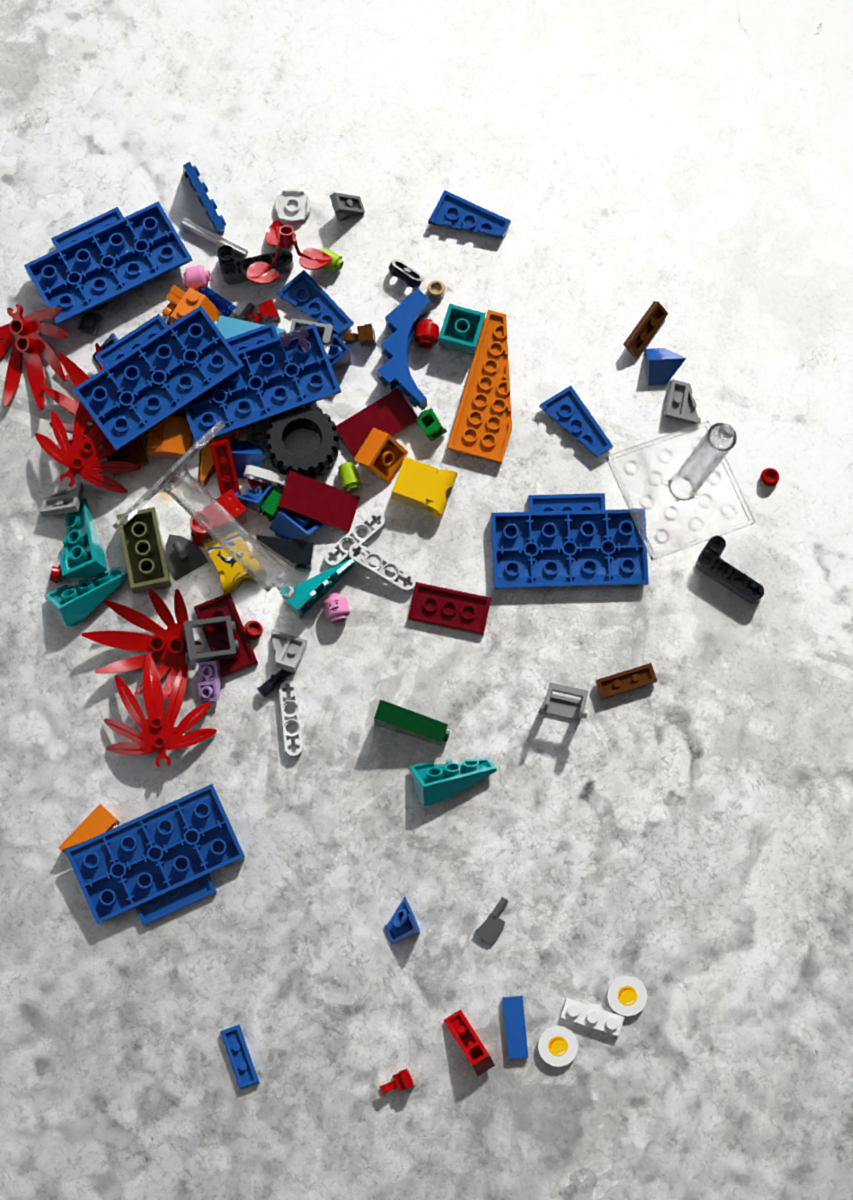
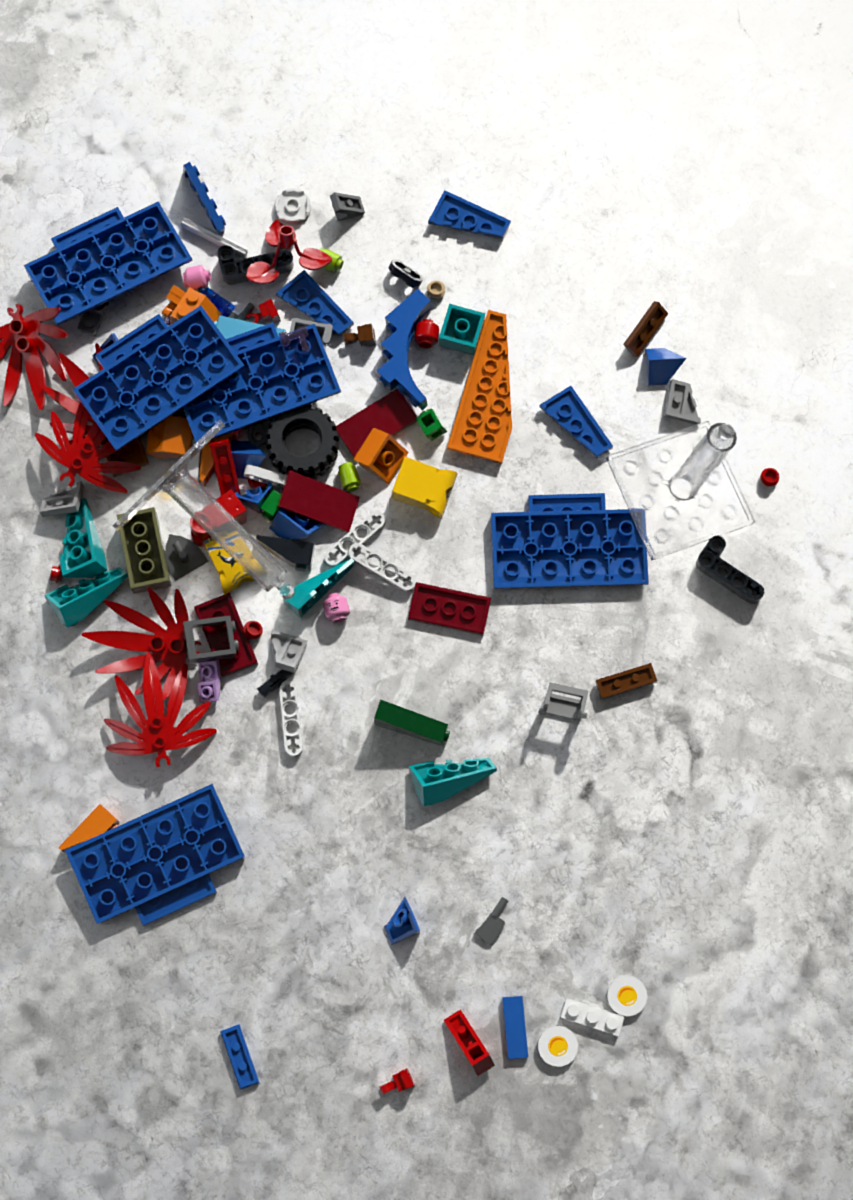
(338, 354): blue slope -> none

